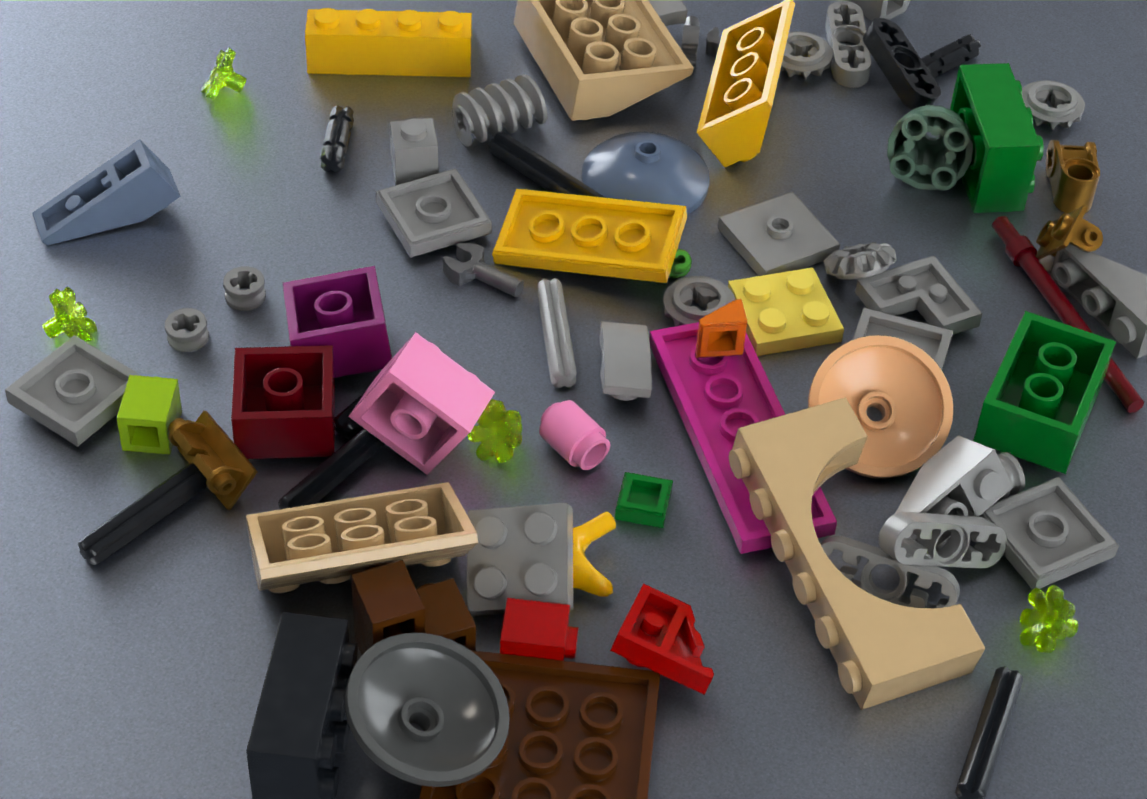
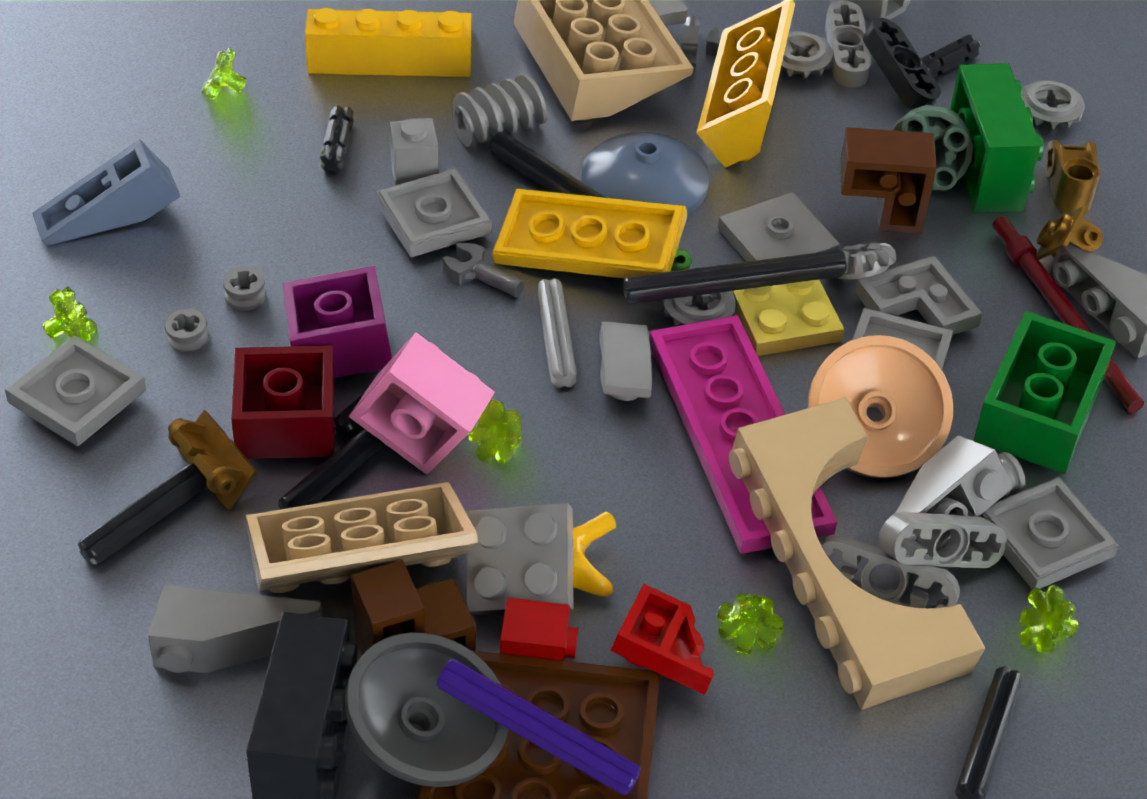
(146, 413): lime brick -> none
(216, 628): none -> light grey slope
(538, 726): none -> dark purple axle
(574, 435): bright pink brick -> none
(643, 500): green tile -> none
(722, 331): orange slope -> none
(734, 276): none -> black axle
(750, 622): none -> clear neon green plant
(892, 168): none -> reddish brown brick

